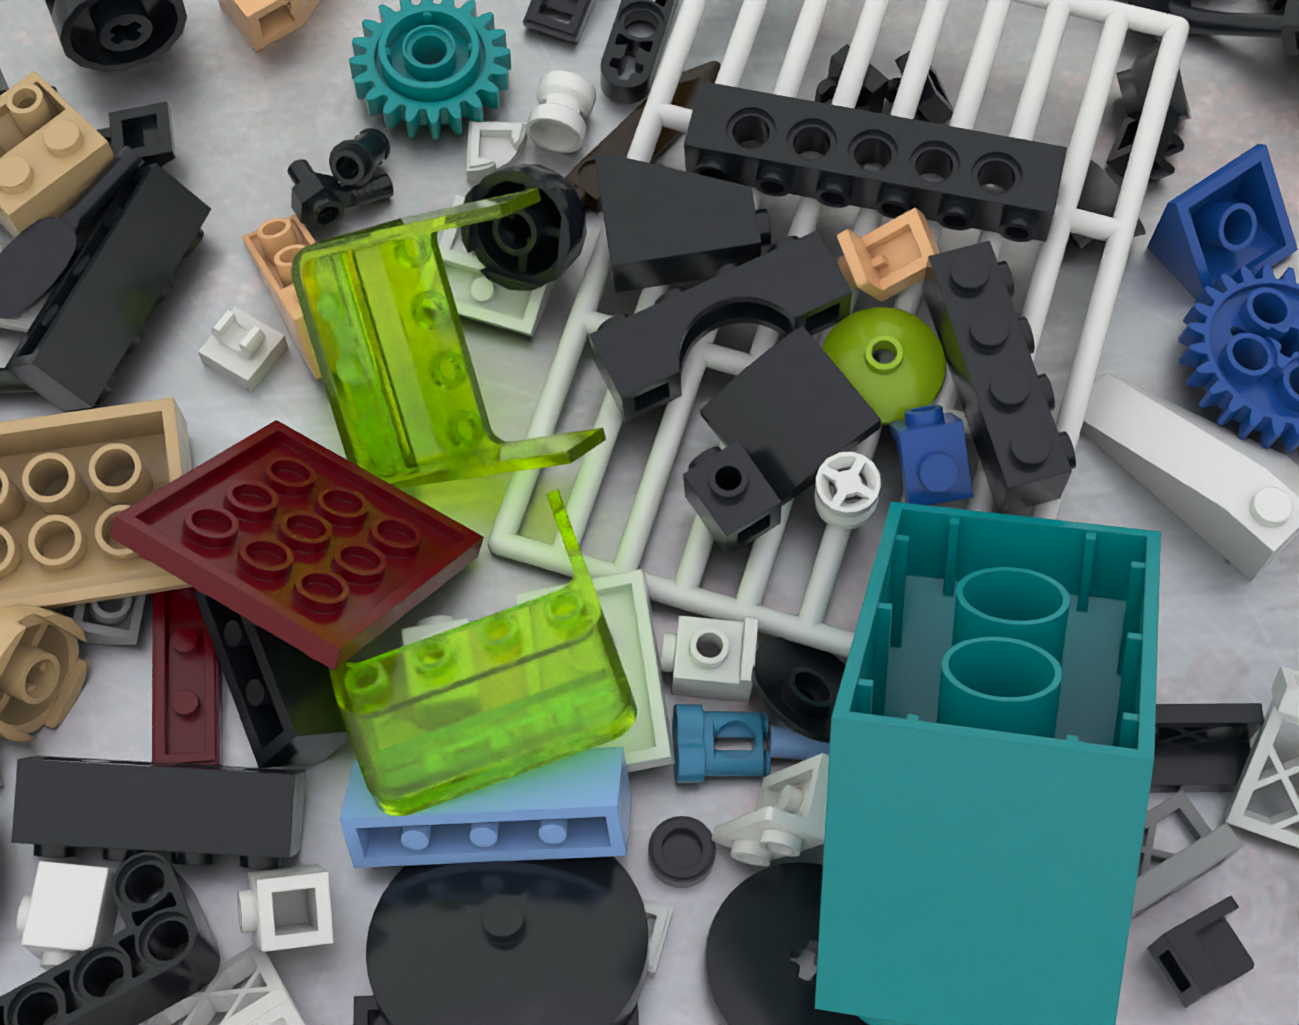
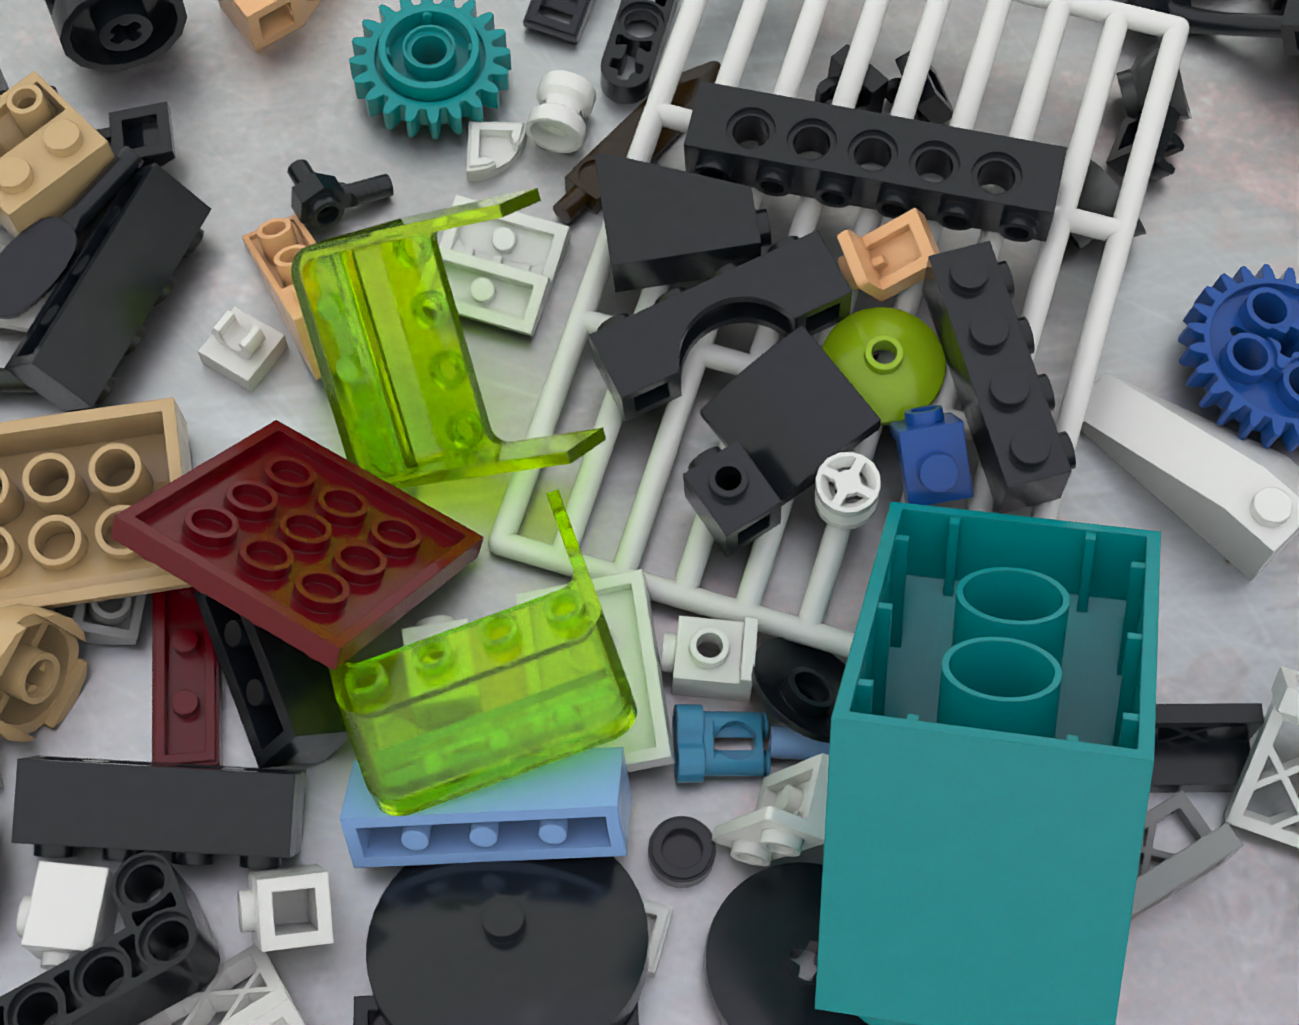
(356, 159): black pin -> none
(534, 242): black cylinder -> none
(1202, 953): black panel -> none
(1225, 224): blue slope -> none

